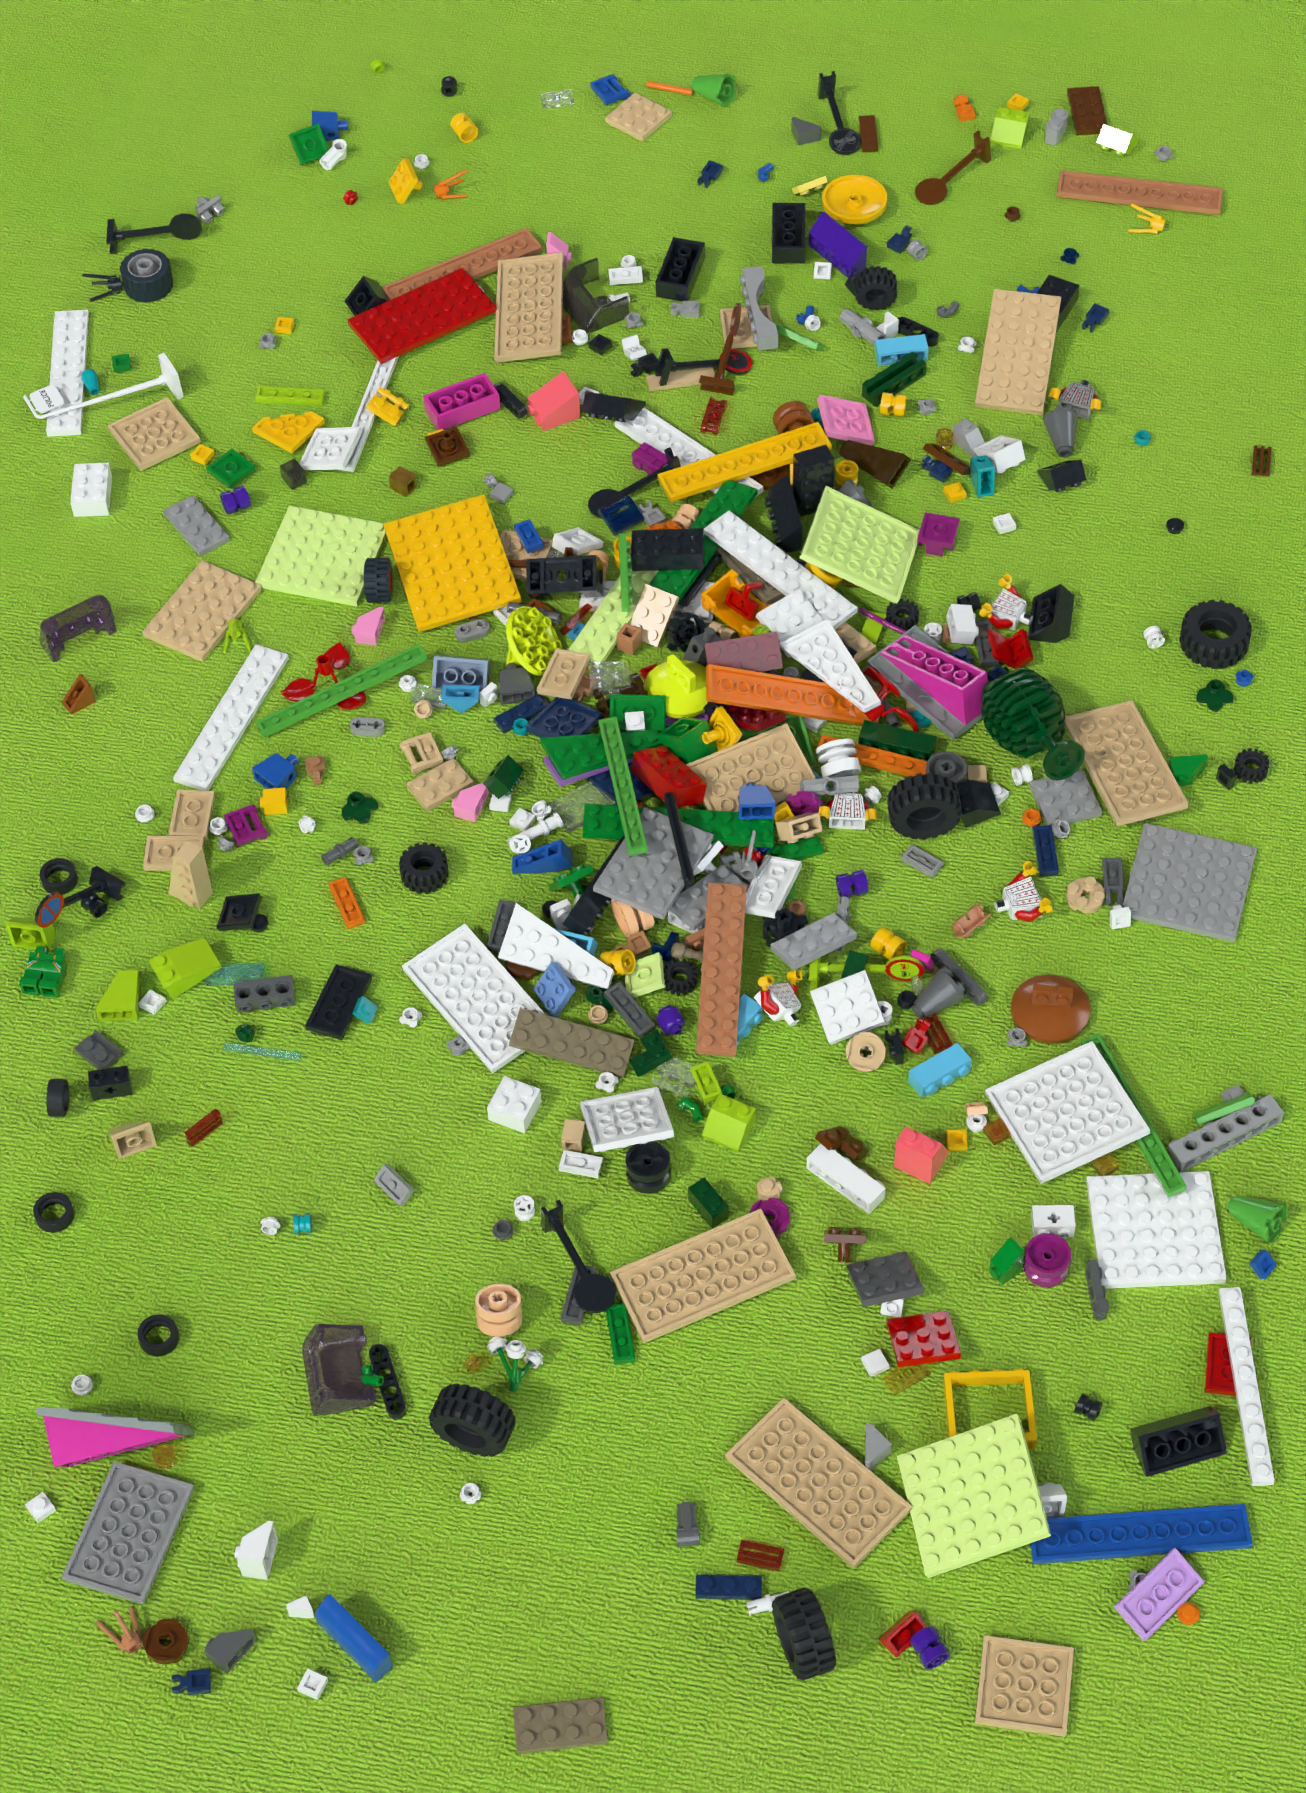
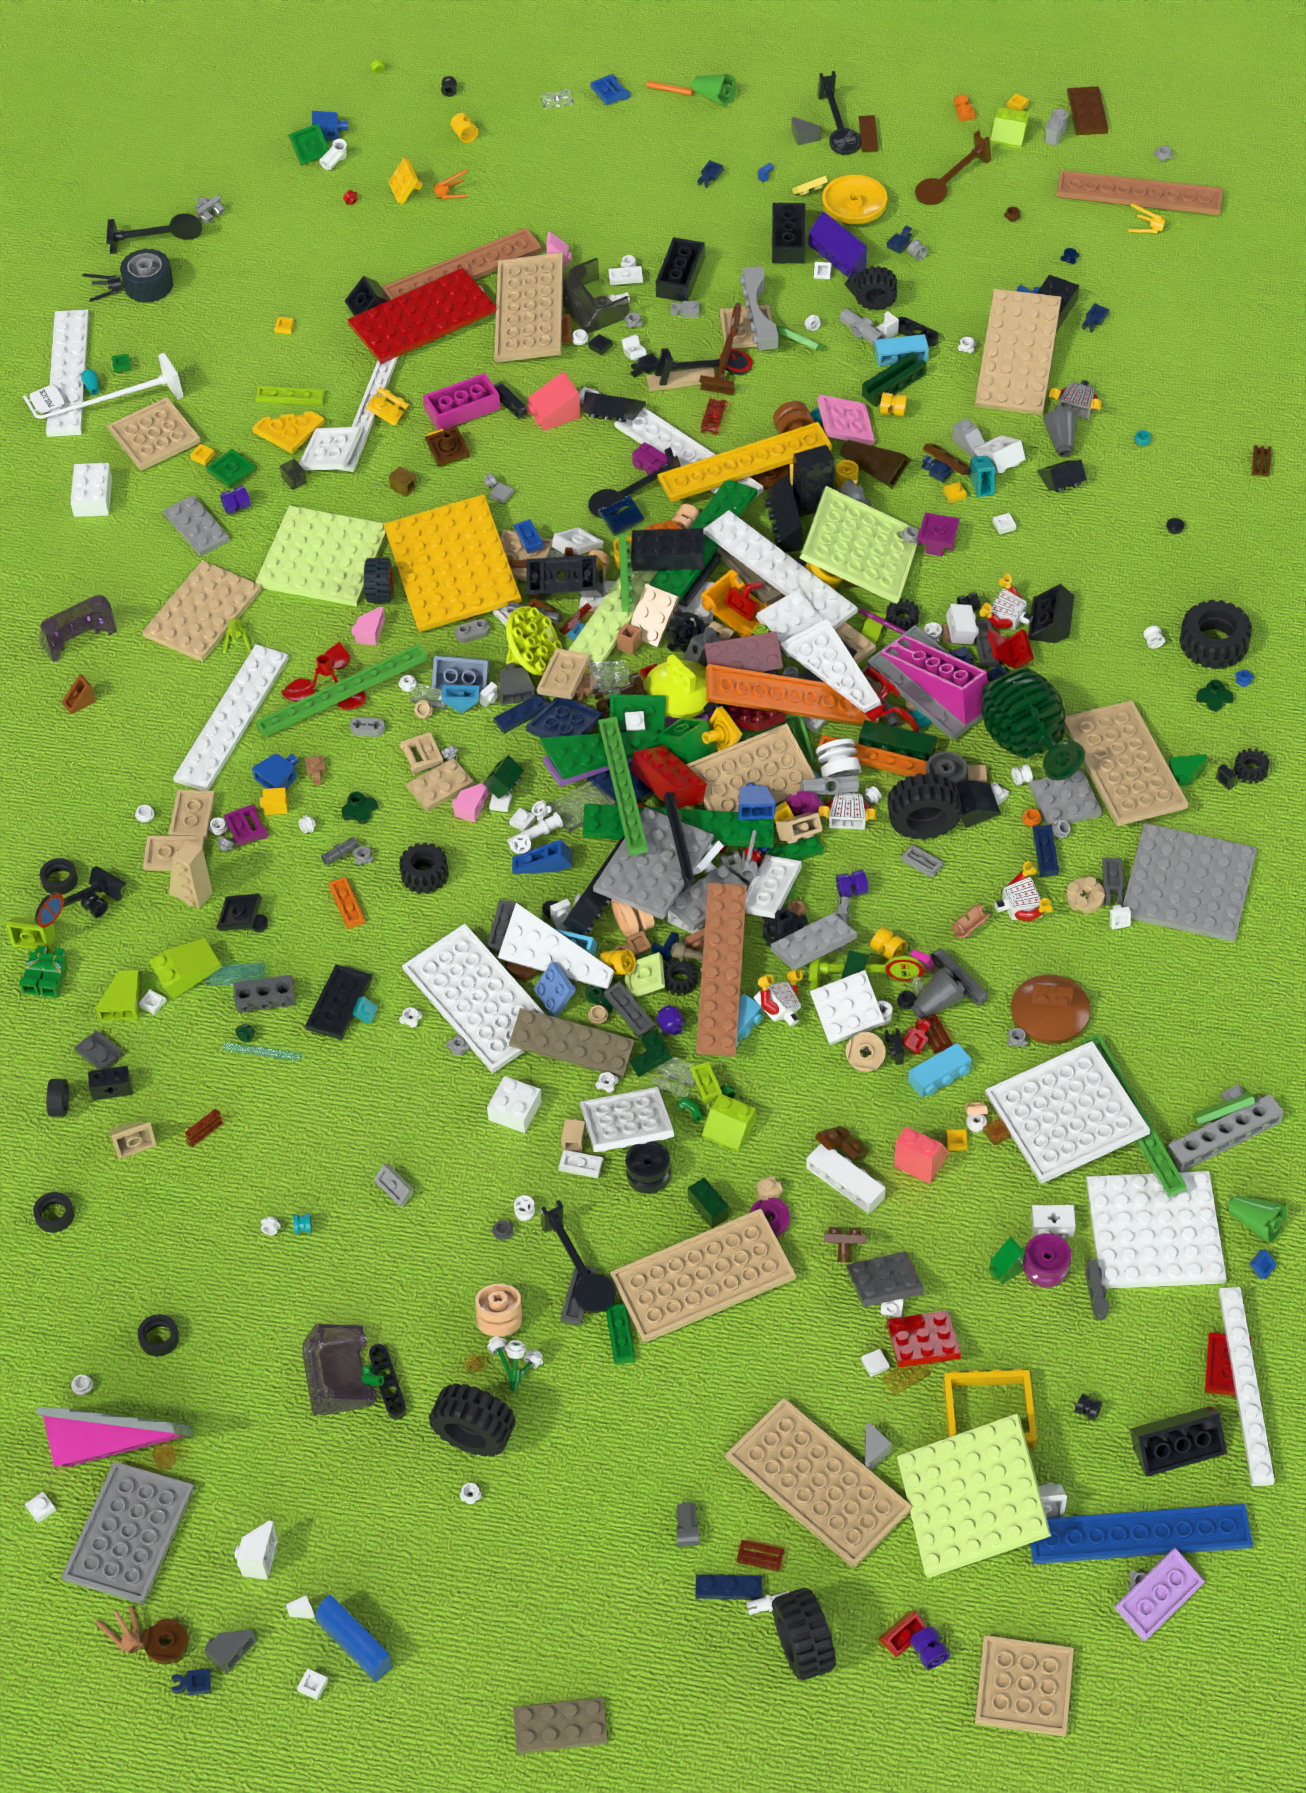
(267, 341): light grey plate -> none
(421, 161): white plate -> none
(520, 726): teal plate -> none
(572, 879): green plate -> none
(638, 116): tan plate -> none
(651, 515): light grey plate -> none
(809, 311): blue arm -> none
(910, 535): none -> light grey plate
(926, 406): light grey plate -> none
(942, 312): dark grey arm -> none
(944, 438): clear yellow wheel -> none
(1105, 1165): clear yellow plate -> none
(1117, 140): slope -> none
(1188, 1613): orange plate -> none

